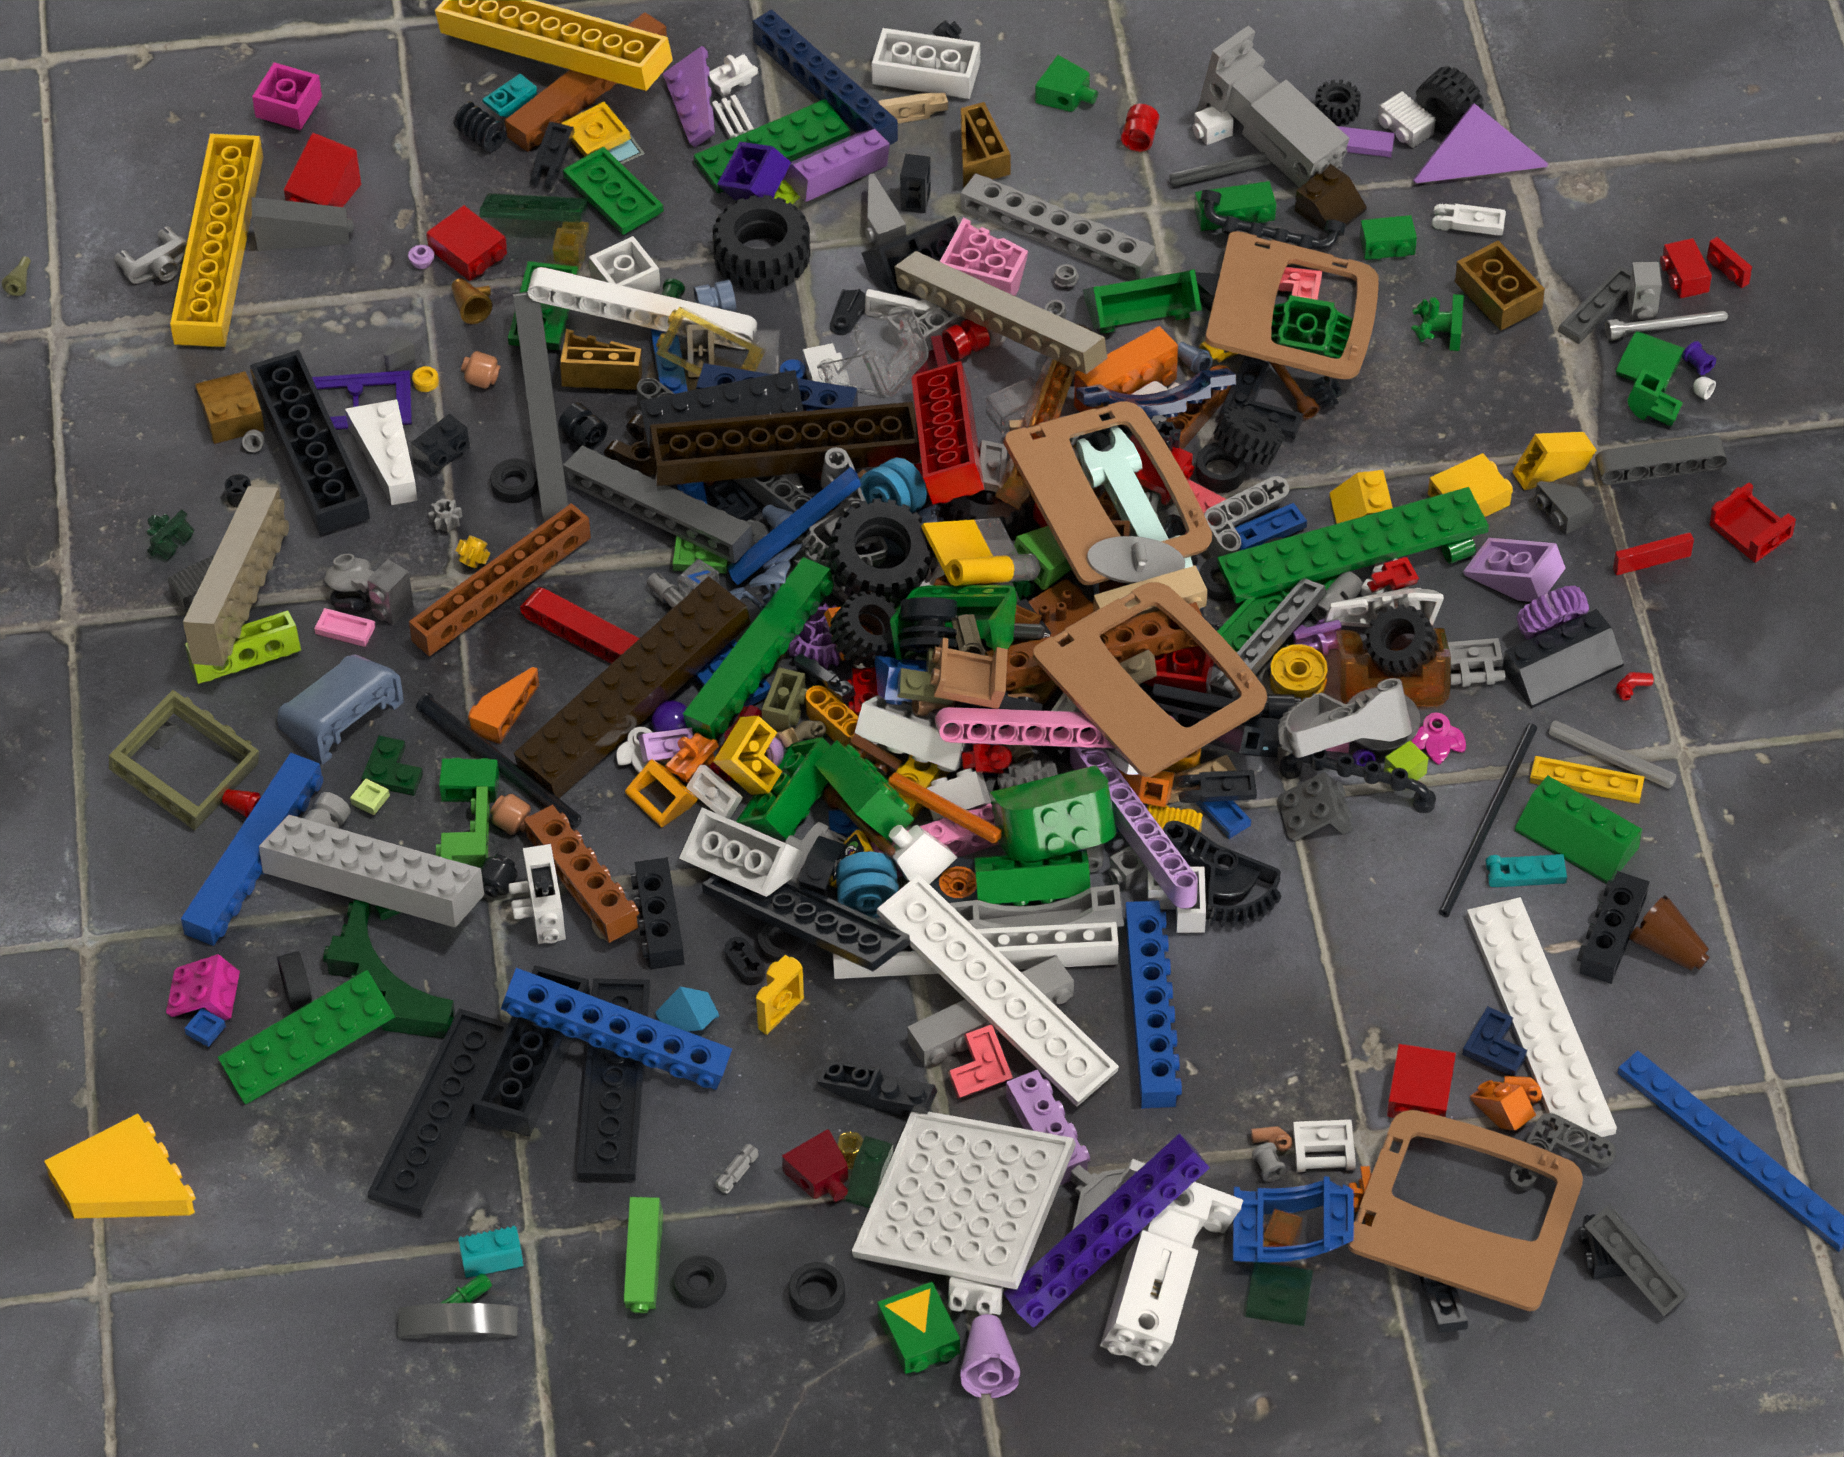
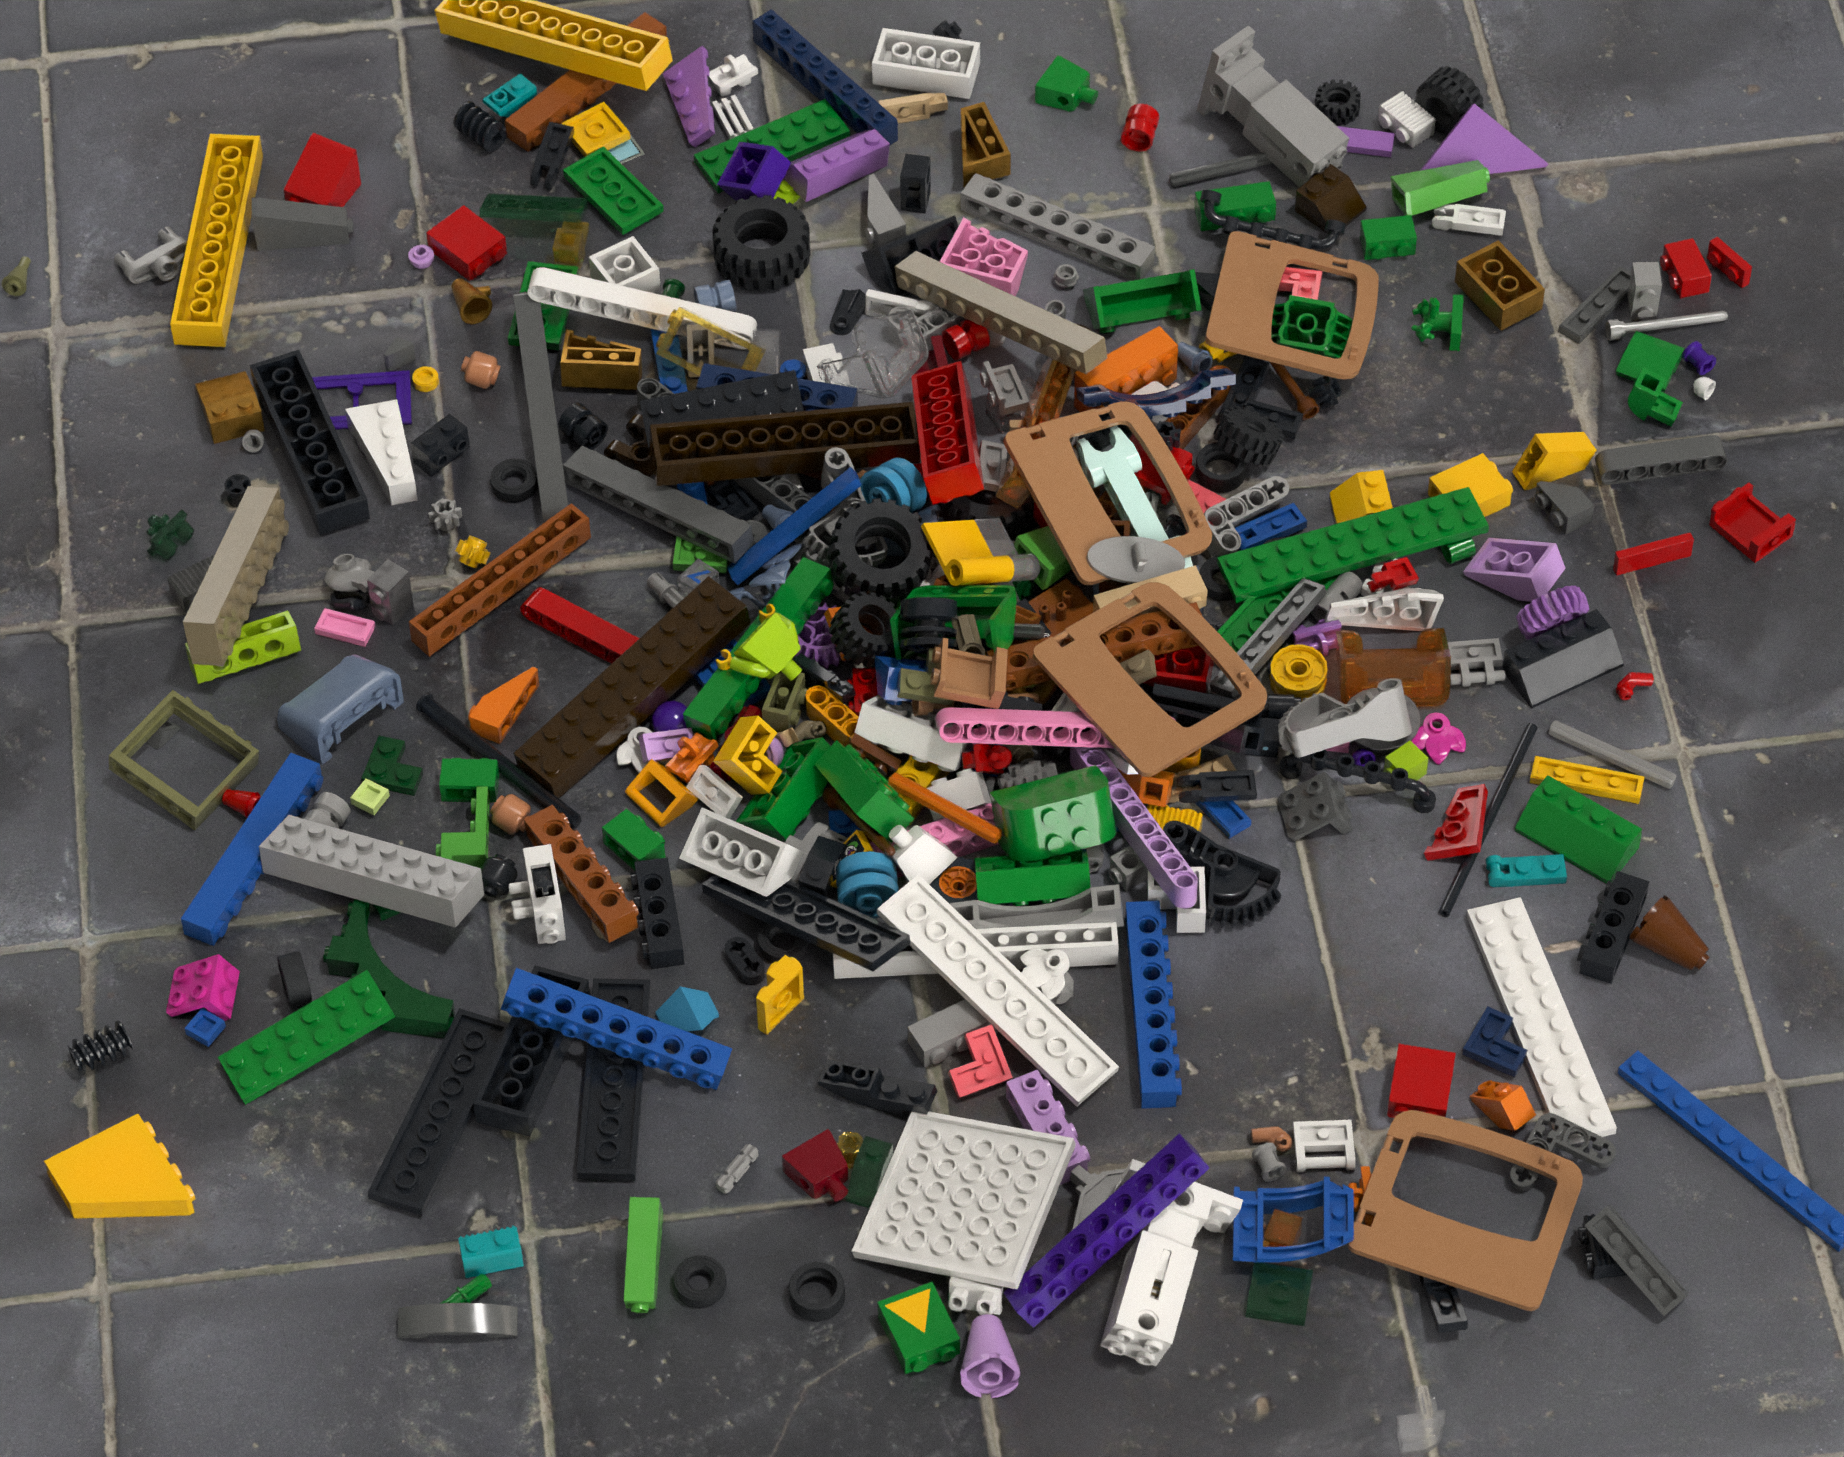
(99, 1047): none -> black piece
(287, 96): dark pink brick -> none
(632, 839): none -> green brick
(766, 649): none -> lime torso
(1004, 388): none -> light grey bracket
(1044, 975): none -> white plate
(1212, 125): white brick -> none
(1388, 628): black tyre -> none
(1423, 1430): none -> clear brick
(1438, 186): none -> bright green slope
(1463, 826): none -> red wing
(1530, 1087): orange arm -> none

